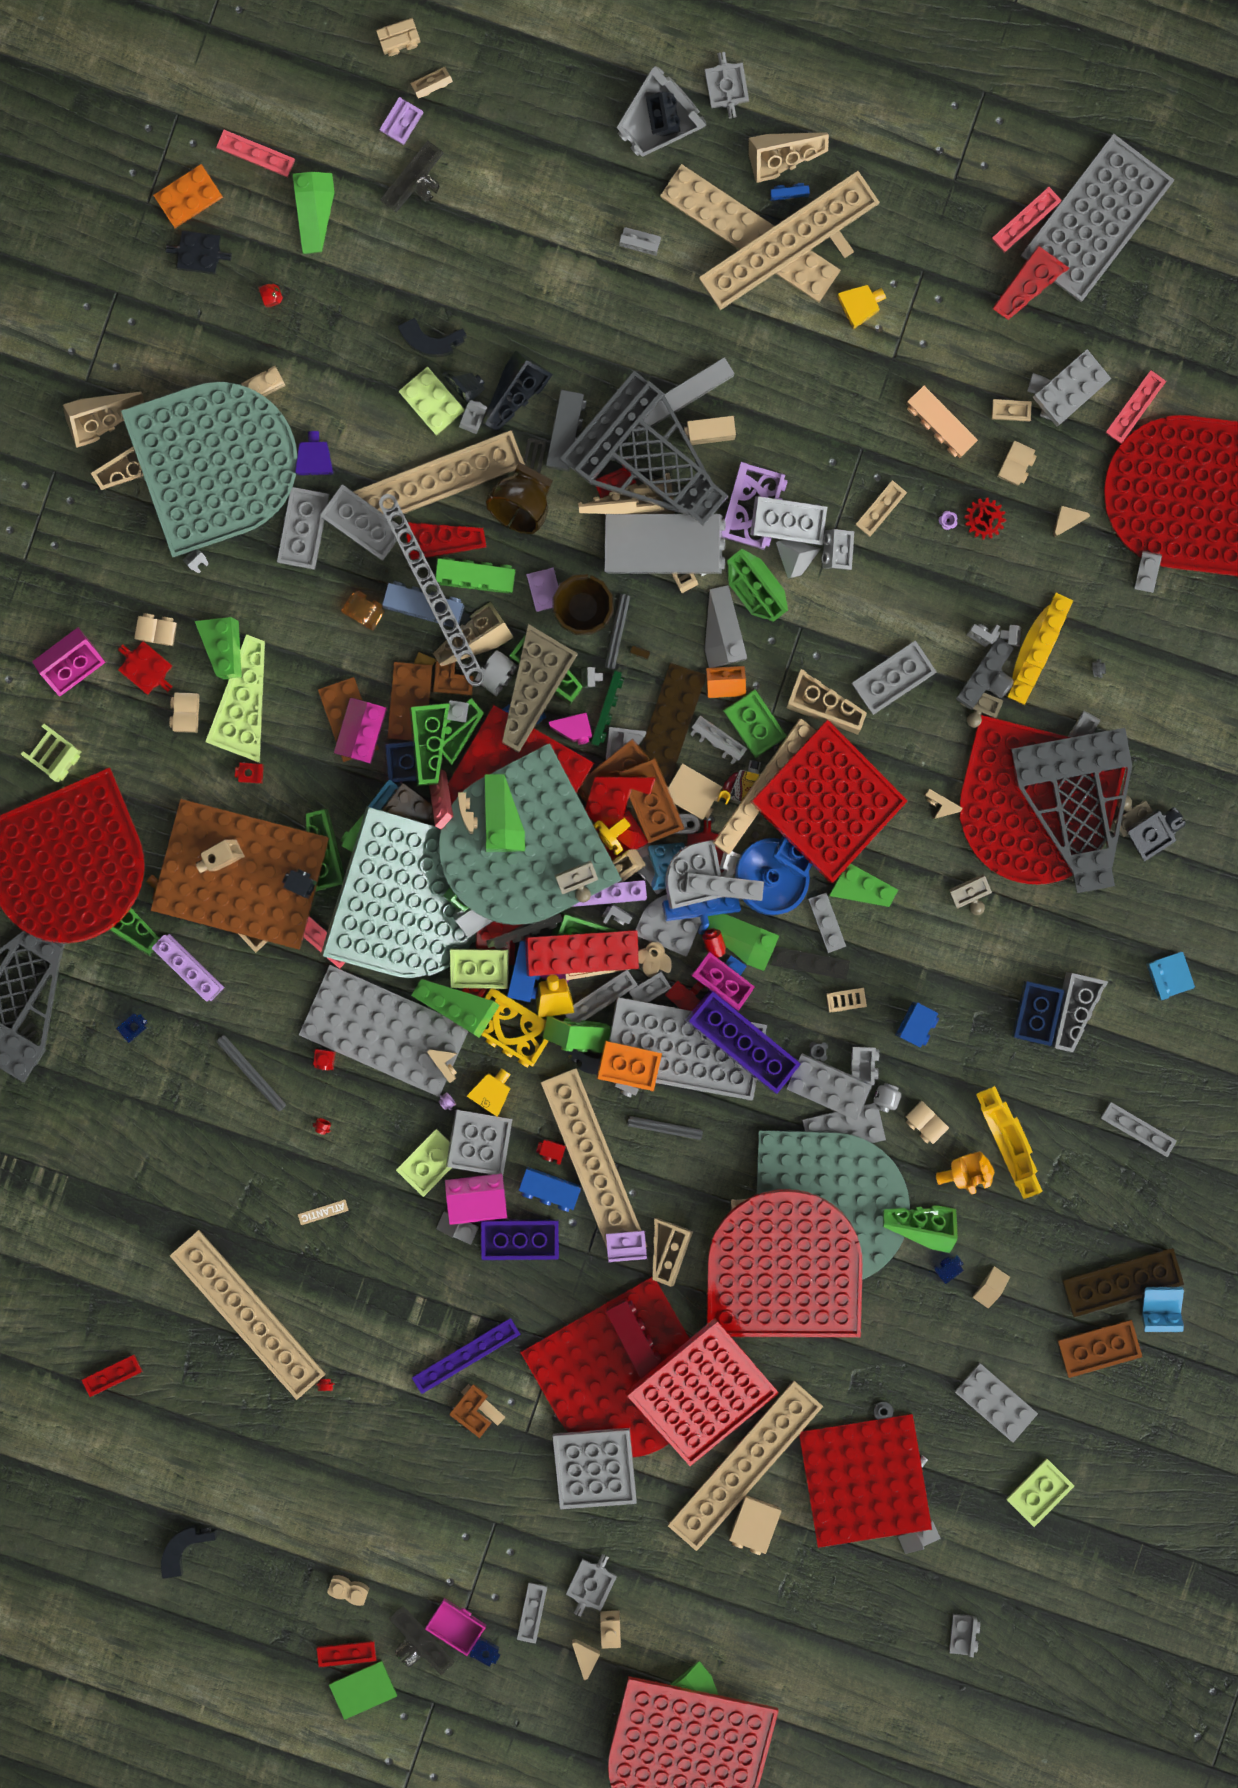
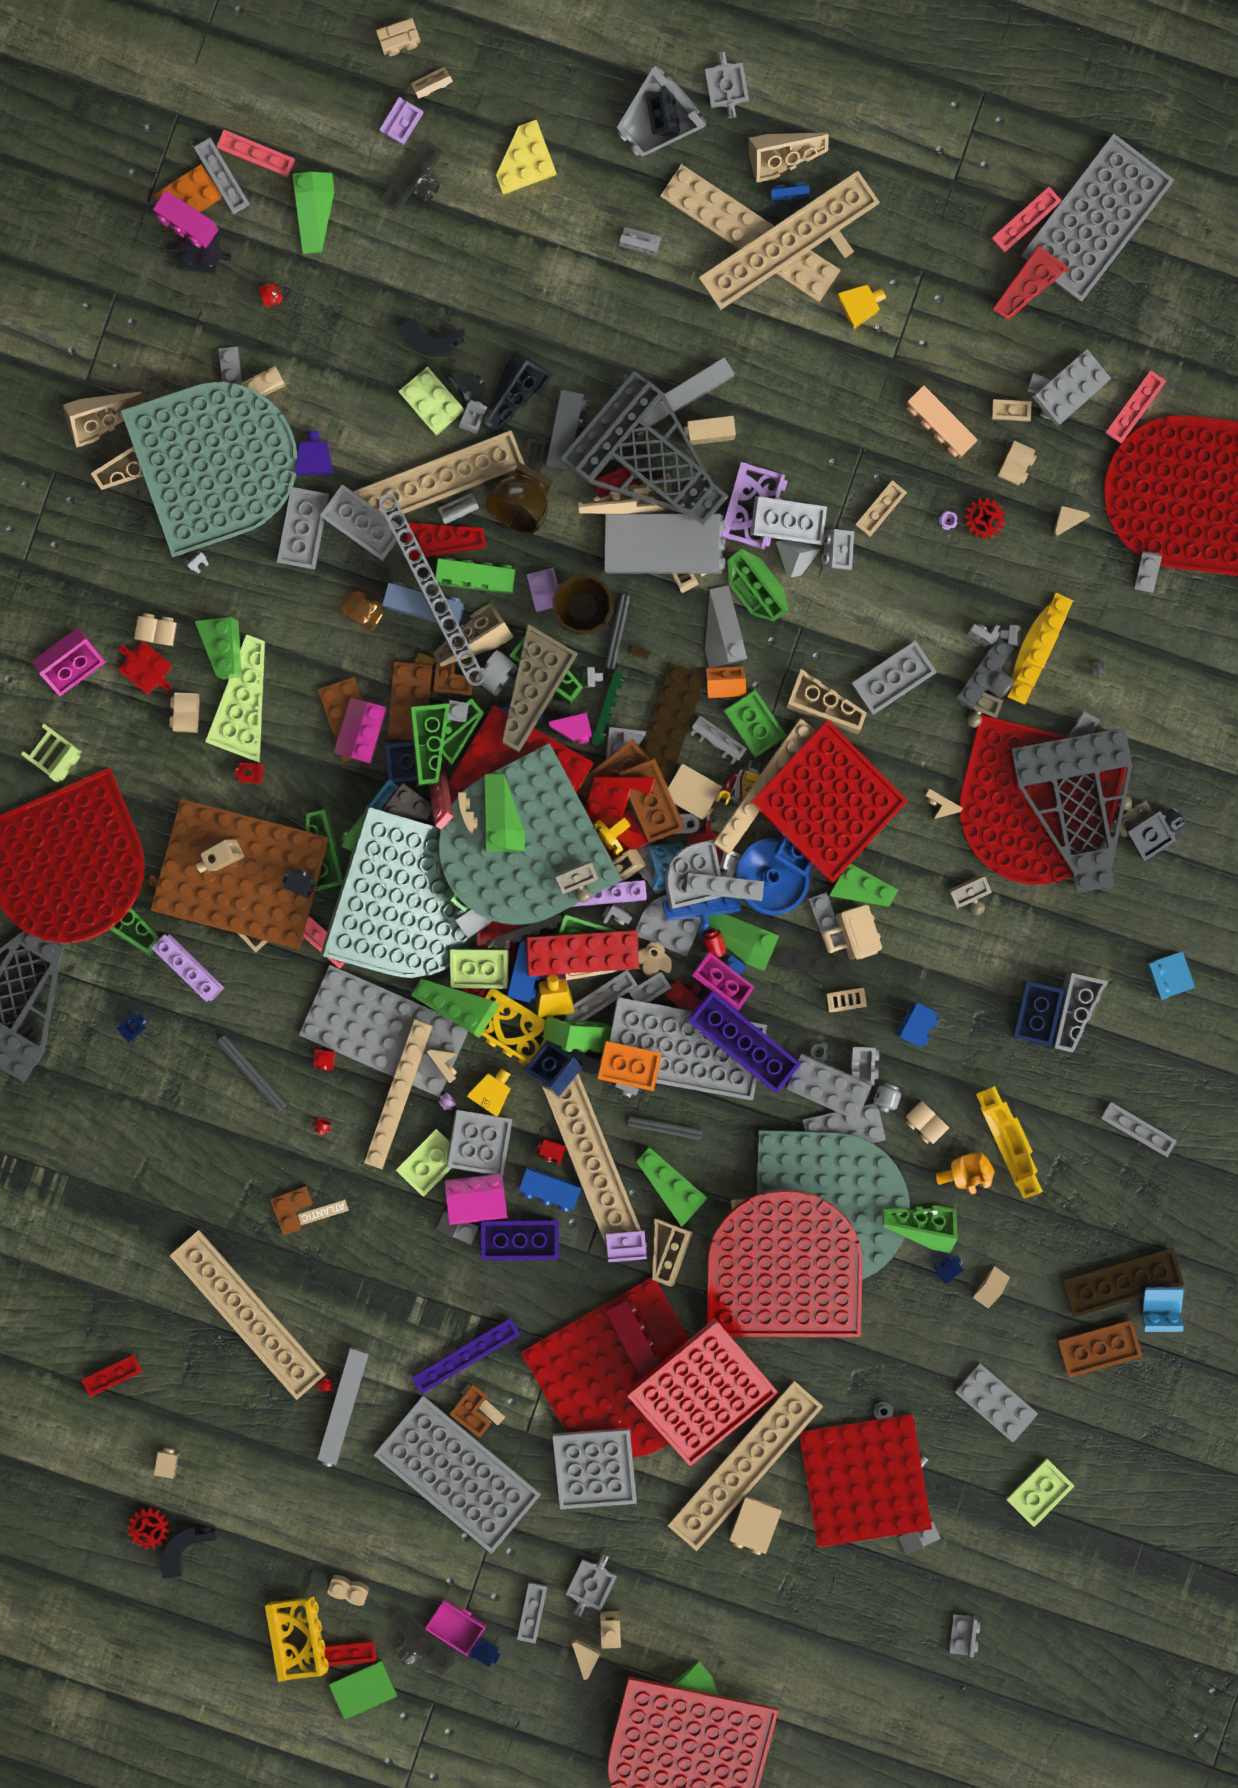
(146, 1519): none -> red gear
(166, 1463): none -> tan brick
(185, 220): none -> dark pink brick
(221, 175): none -> light grey plate
(230, 365): none -> light grey plate
(286, 1206): none -> dark orange plate
(313, 1632): none -> yellow fence
(343, 1406): none -> light grey brick
(398, 1093): none -> tan plate
(457, 1474): none -> light grey plate
(458, 508): none -> light grey plate
(525, 160): none -> light yellow plate
(553, 1068): none -> dark blue brick
(674, 1188): none -> bright green wedge
(857, 931): none -> tan piece

